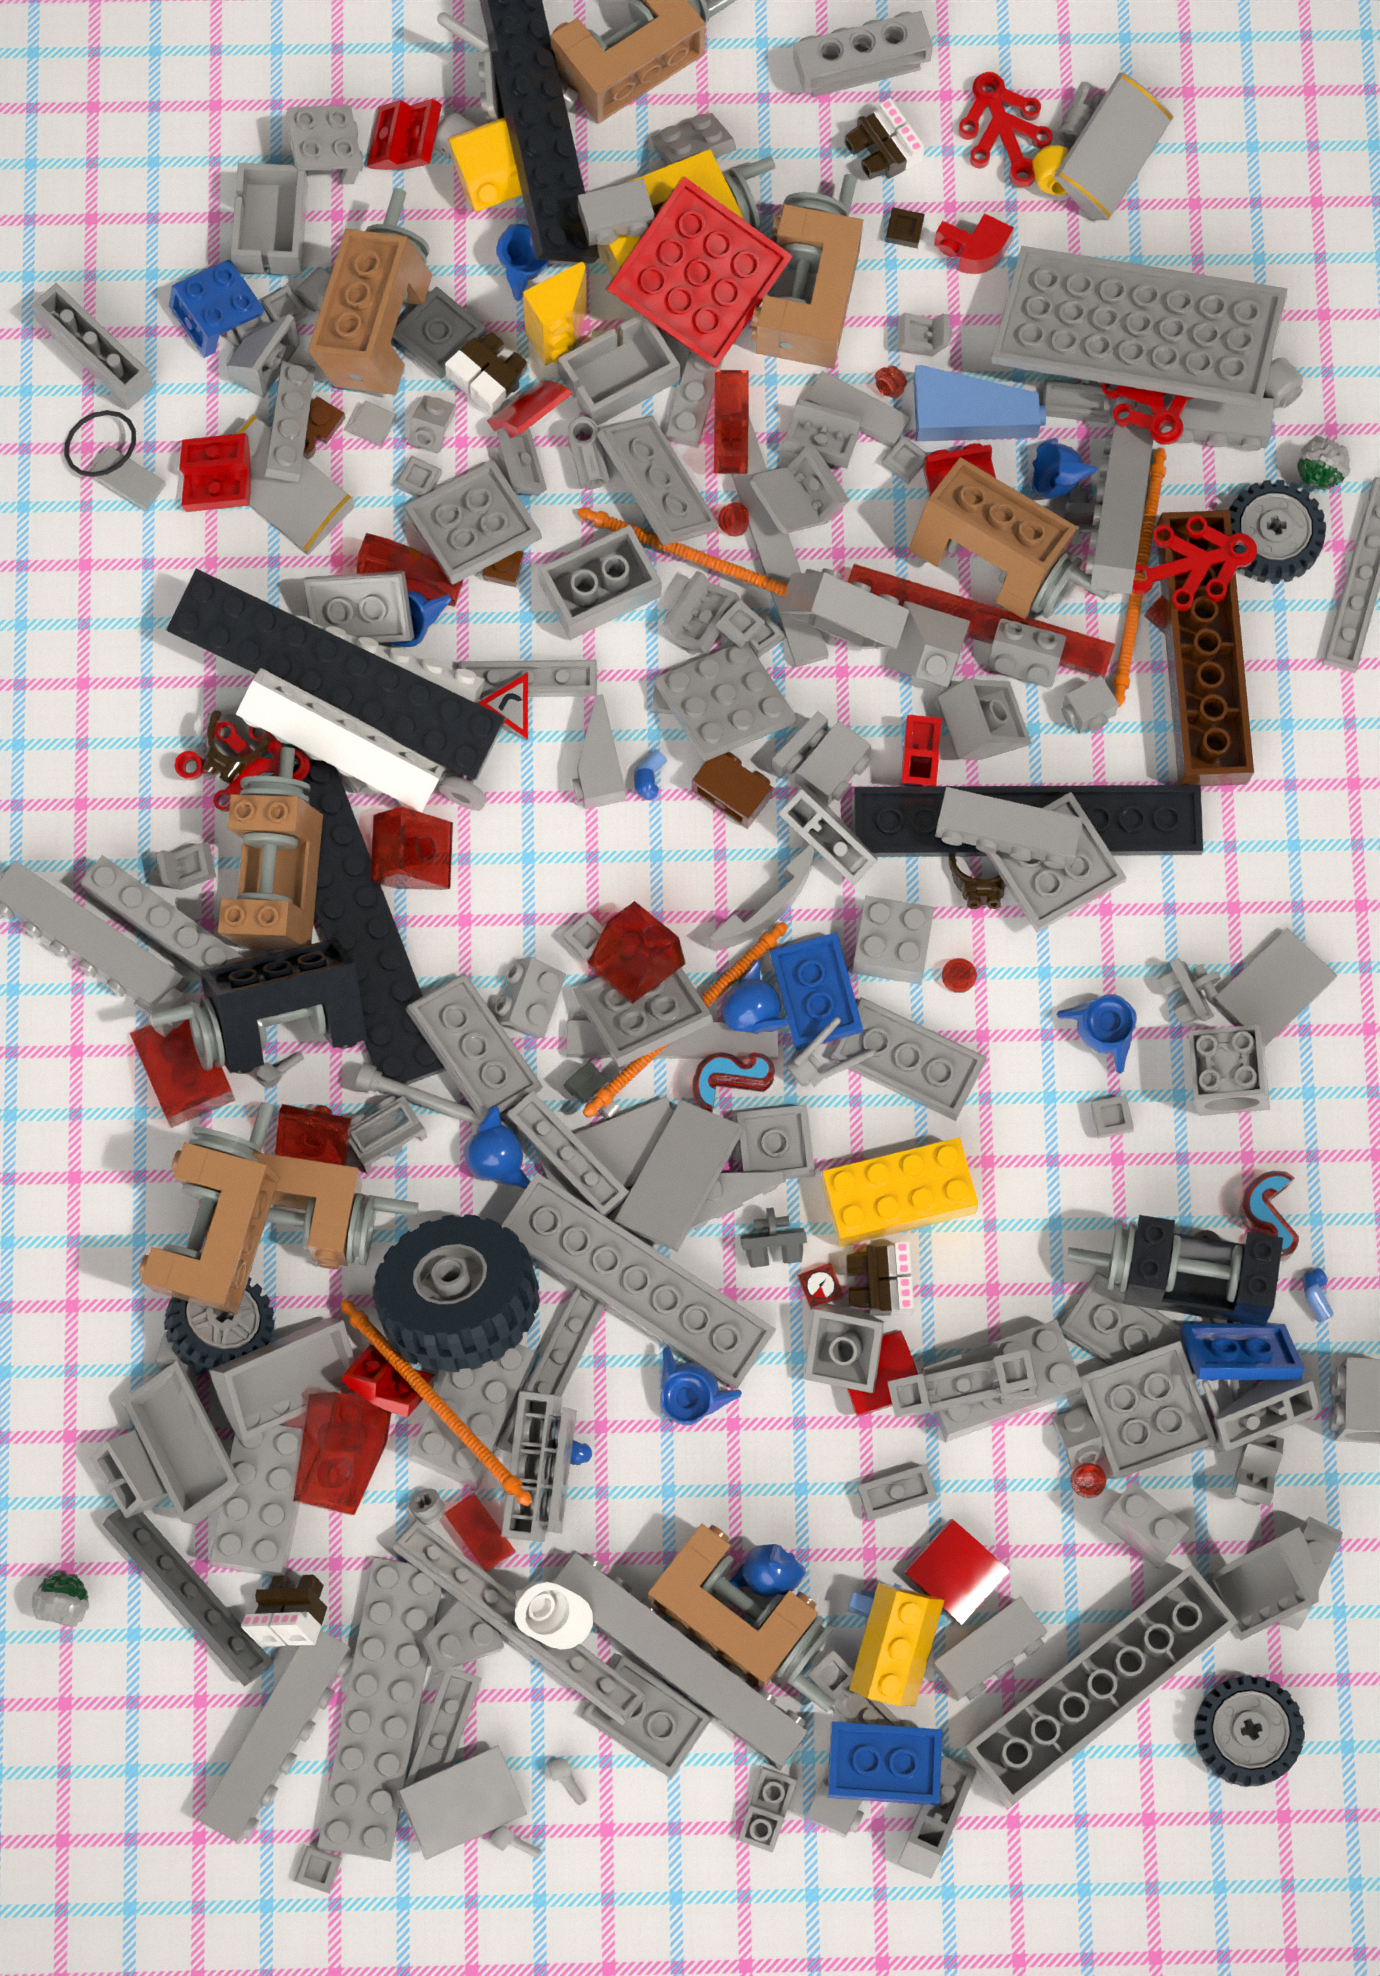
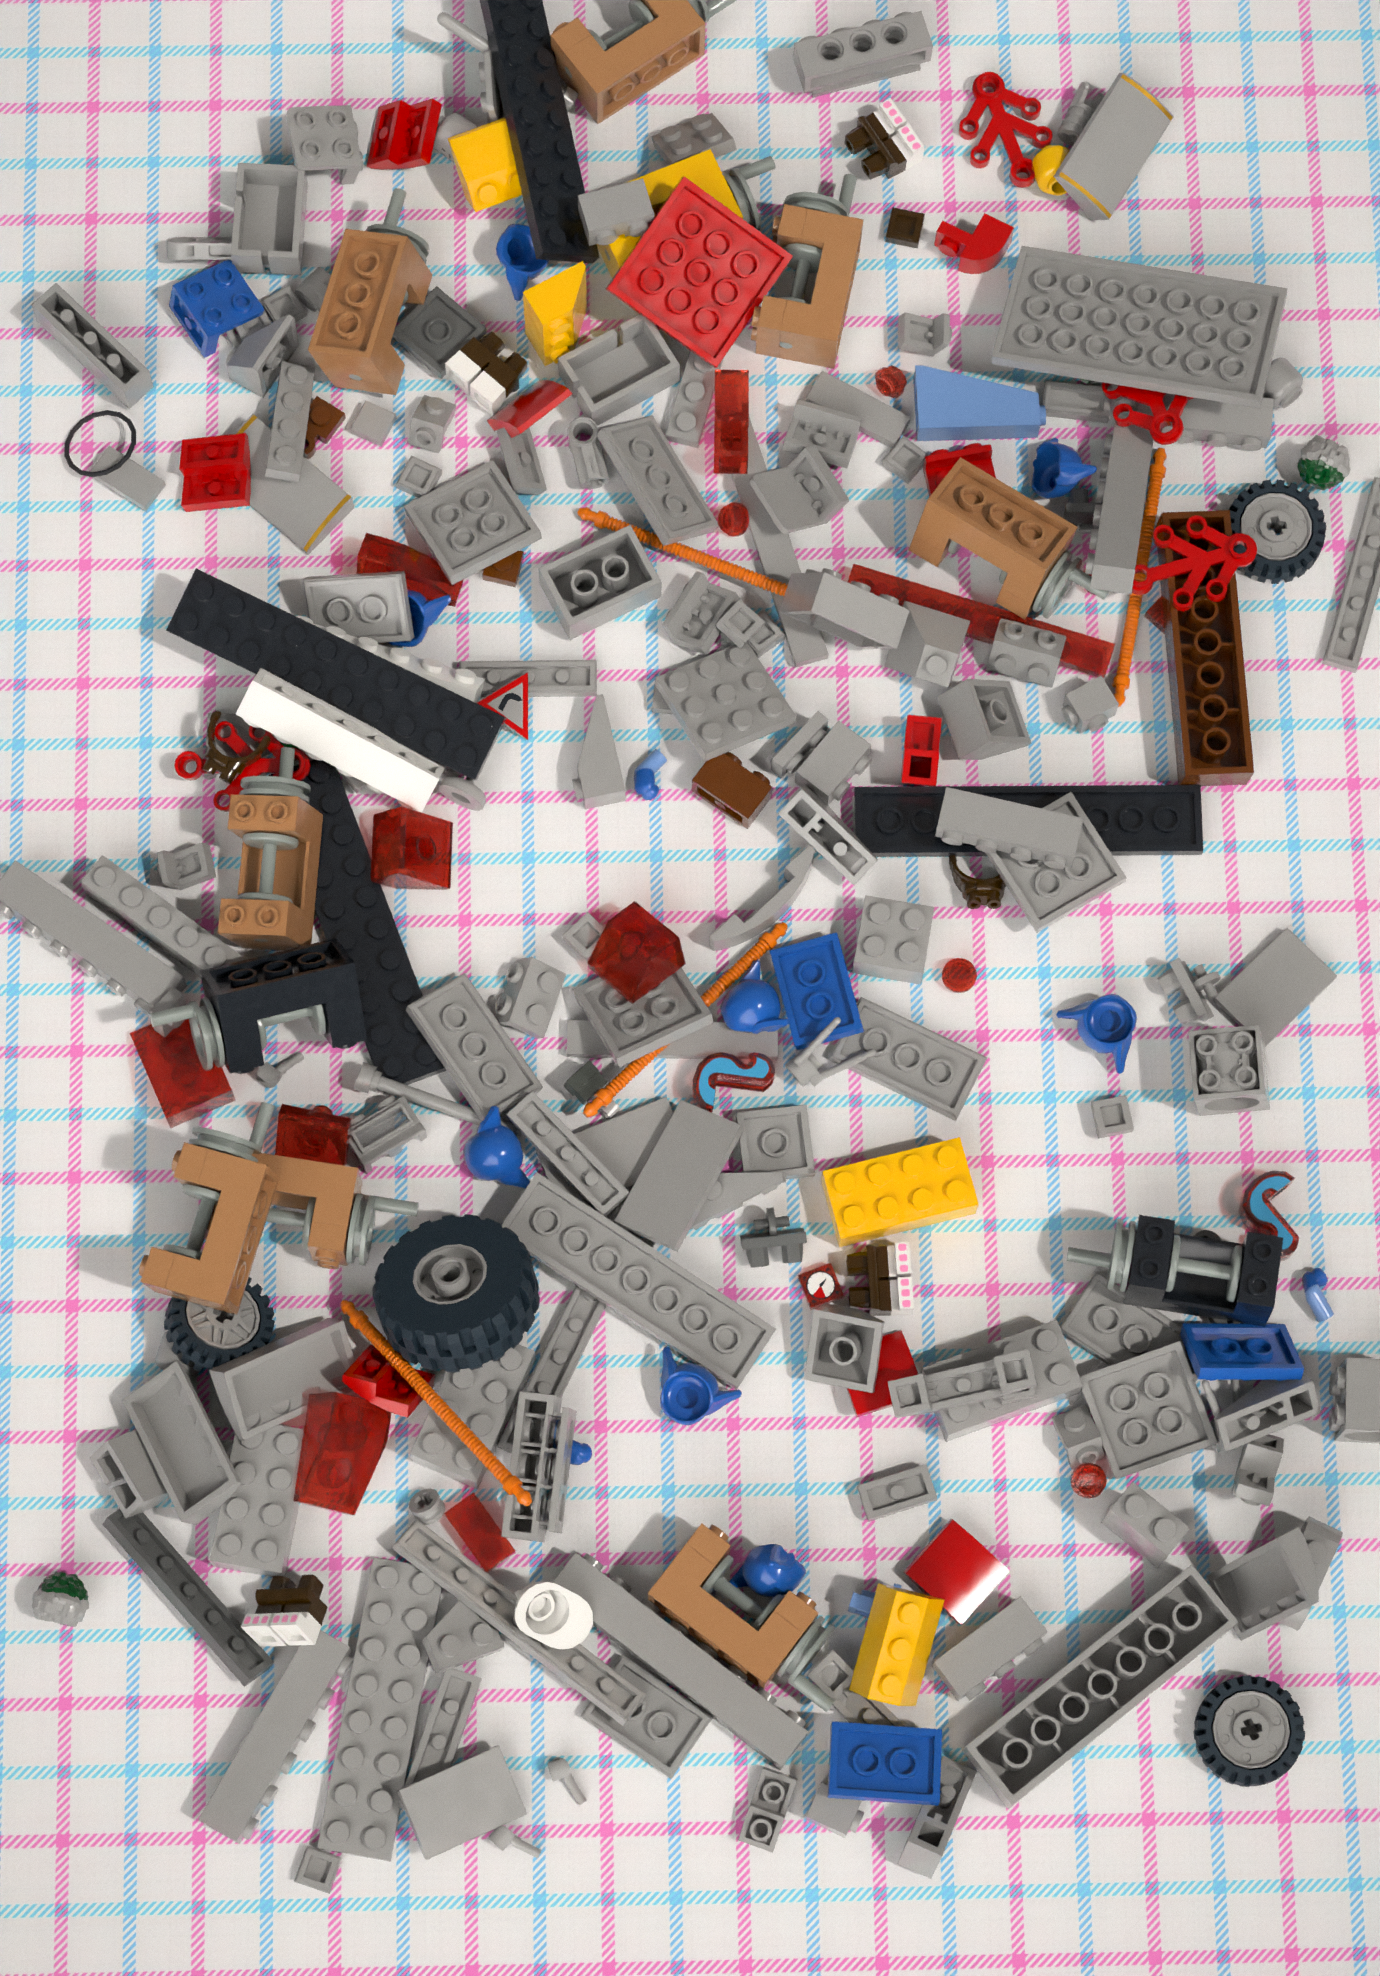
(199, 248): none -> light grey piece

